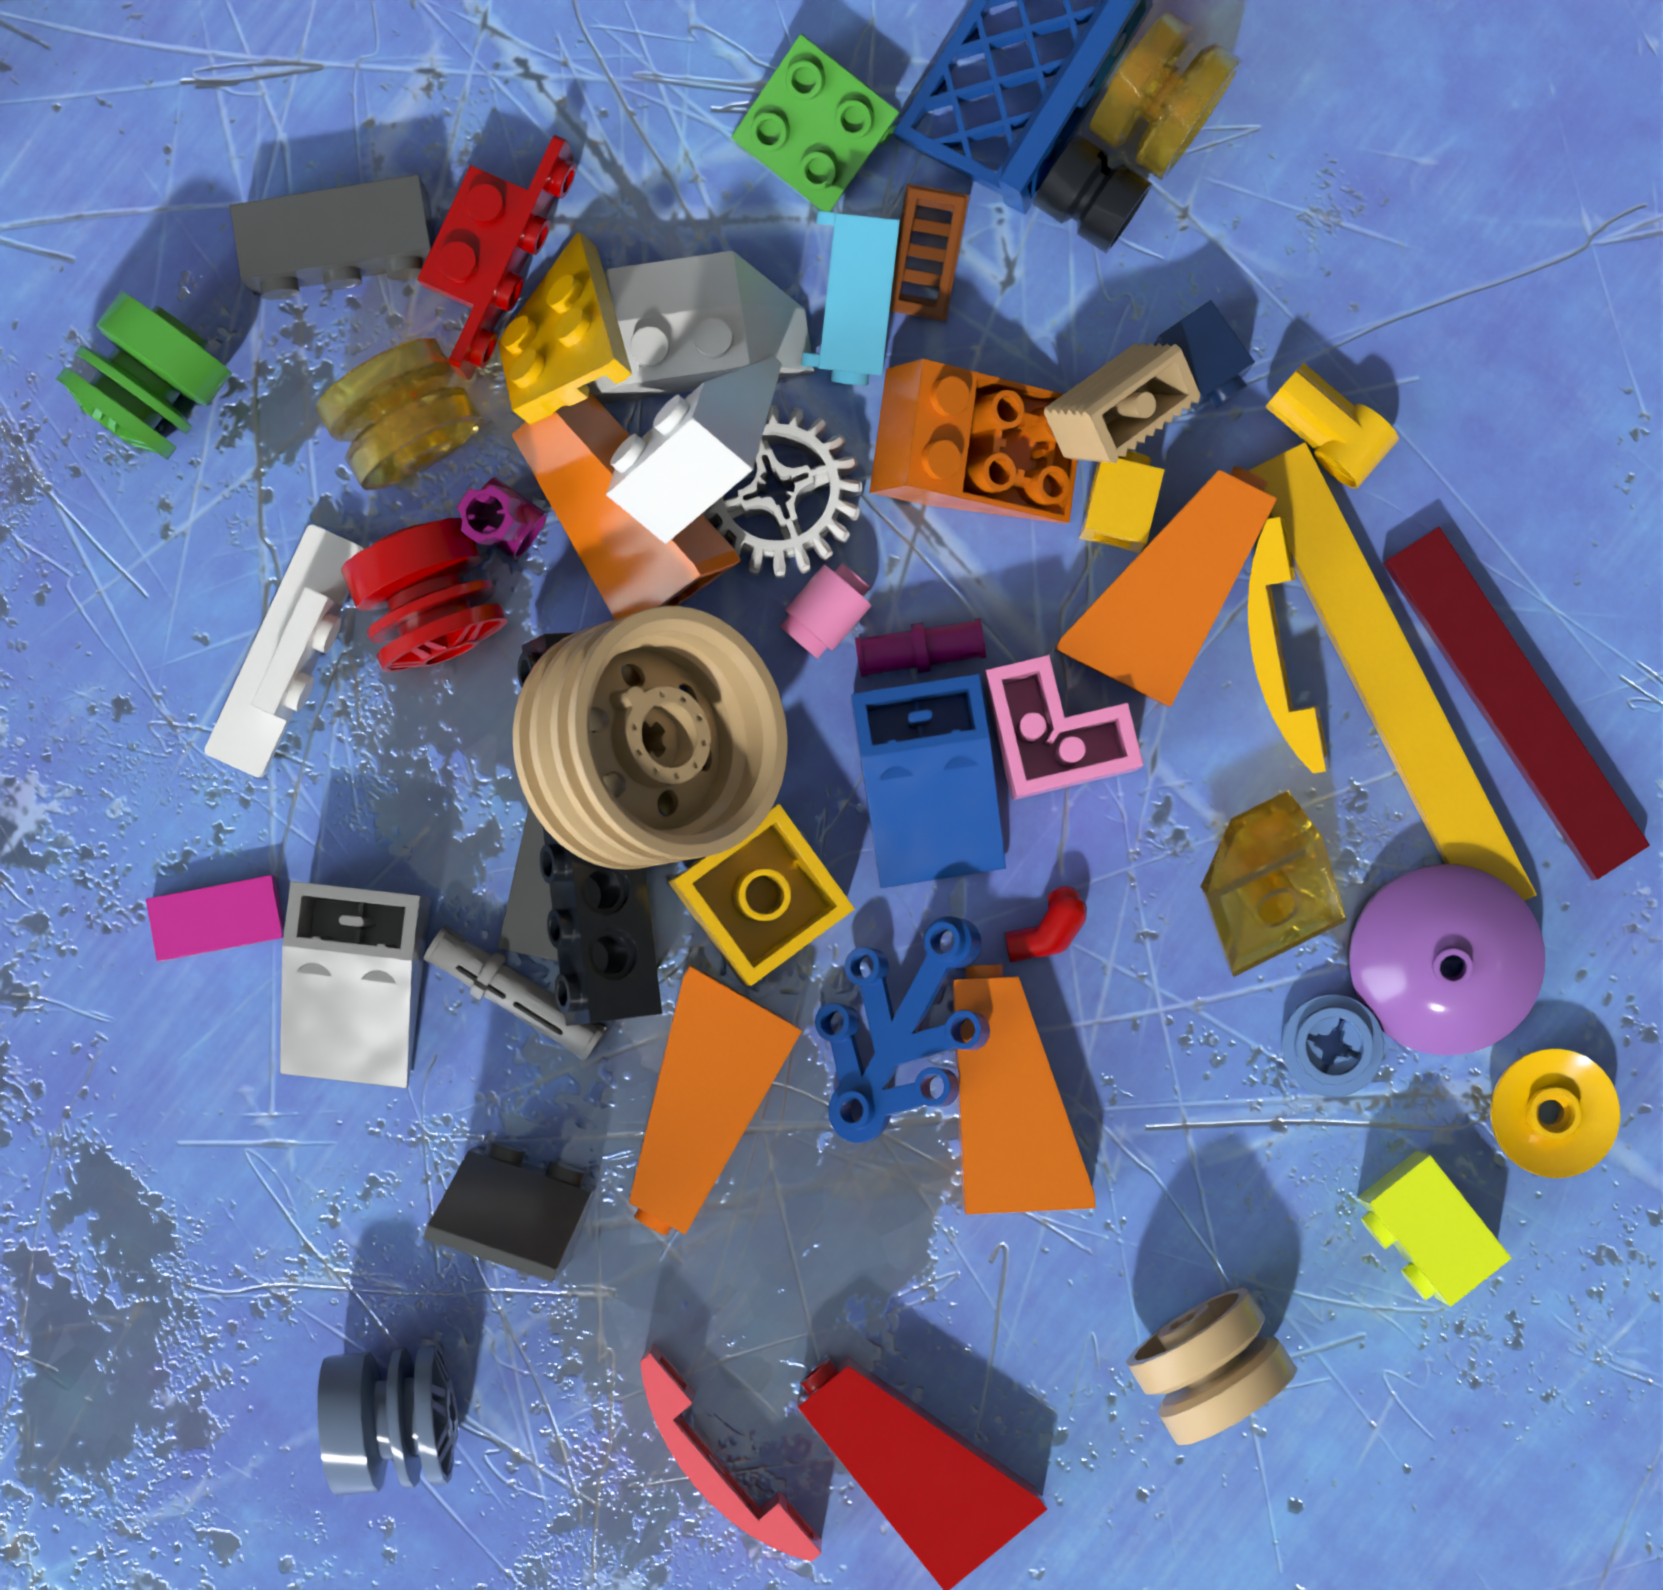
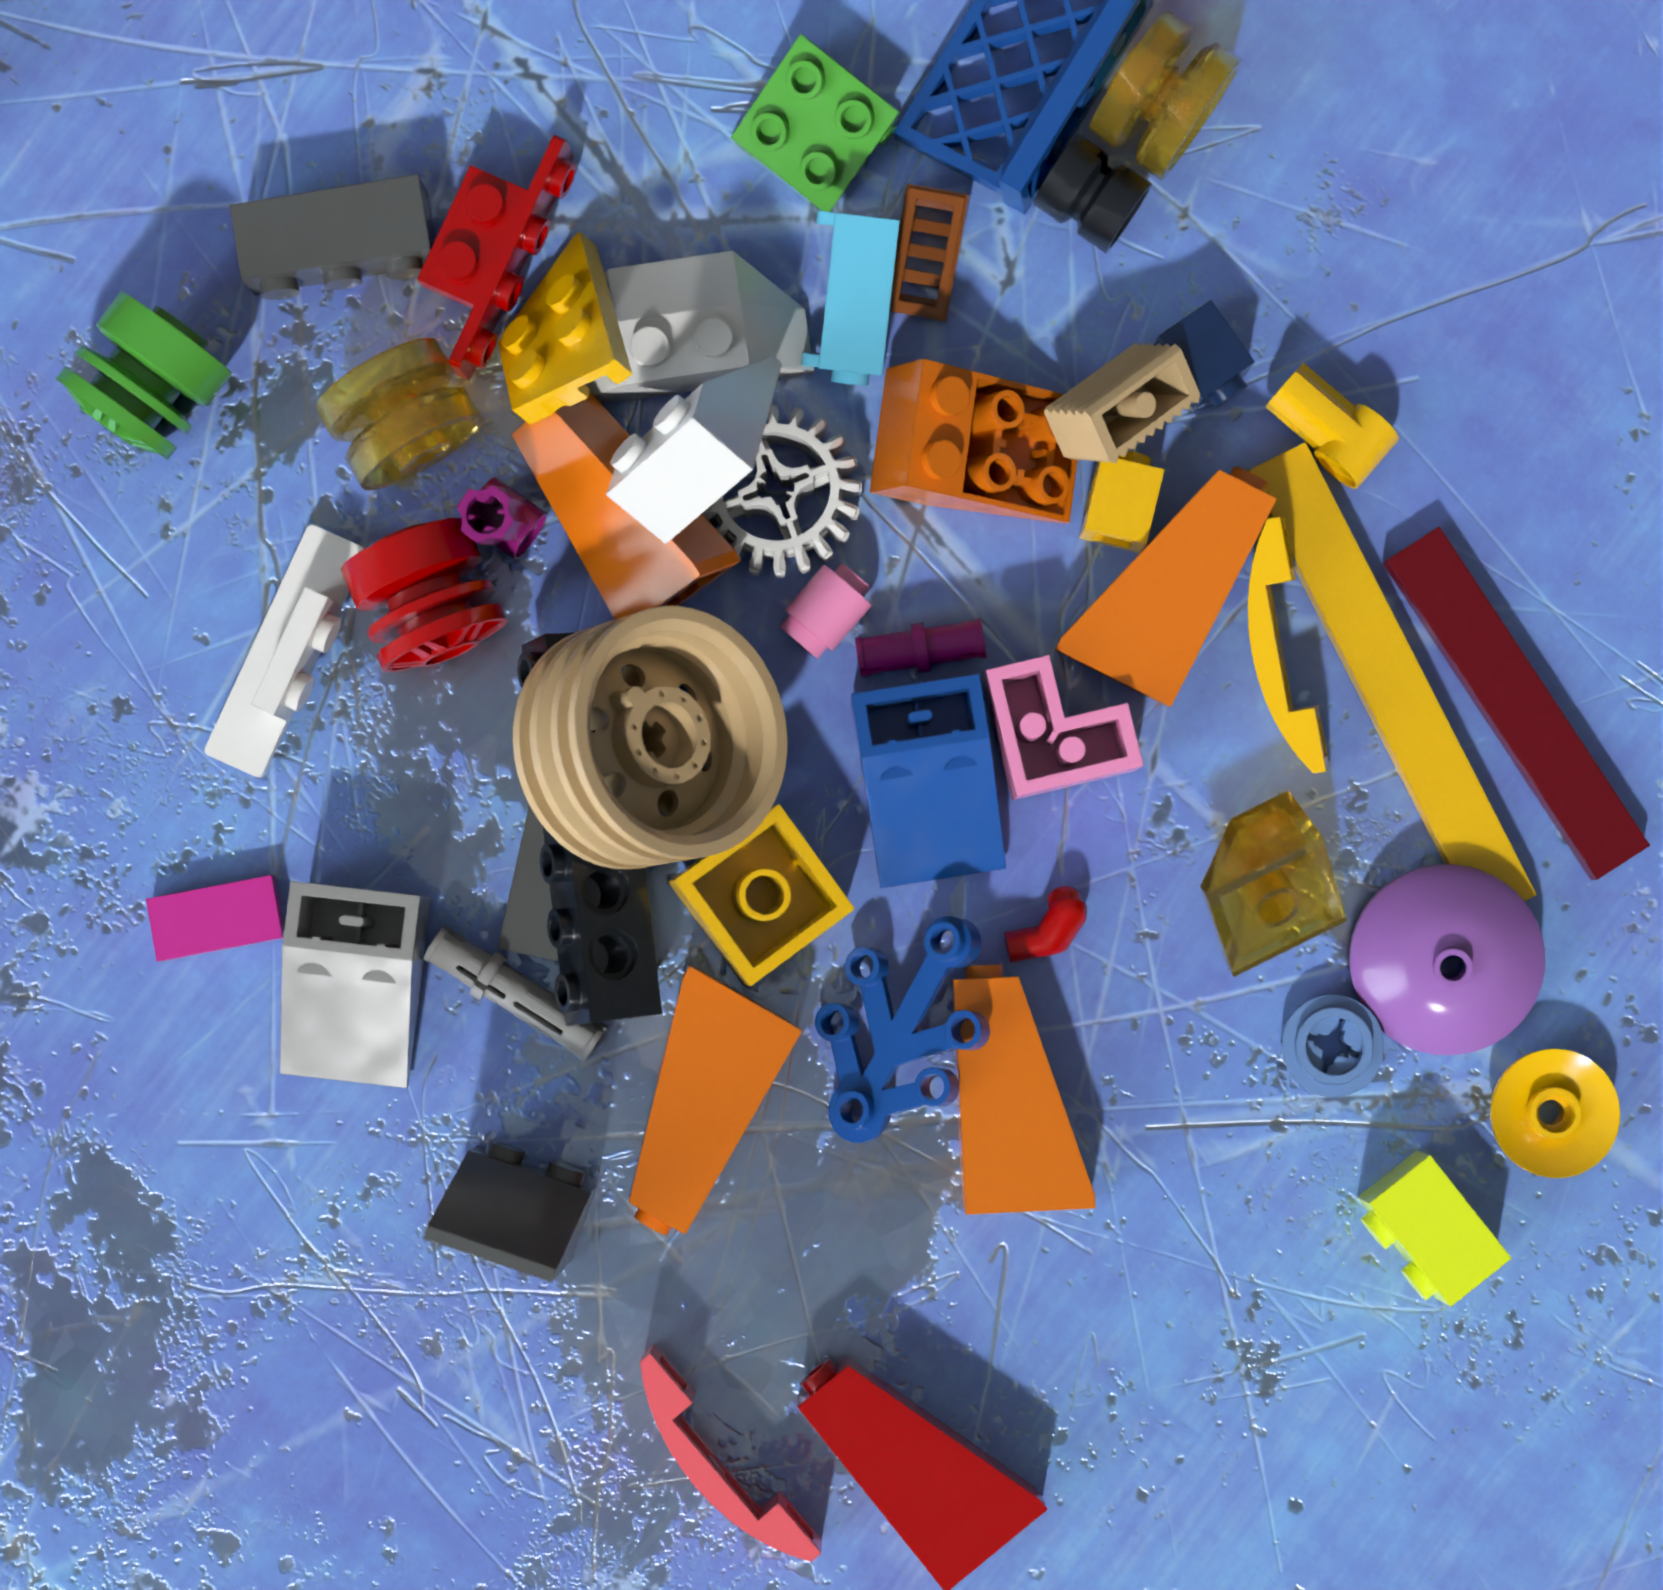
(379, 1420): sand blue wheel -> none
(1212, 1366): tan wheel -> none

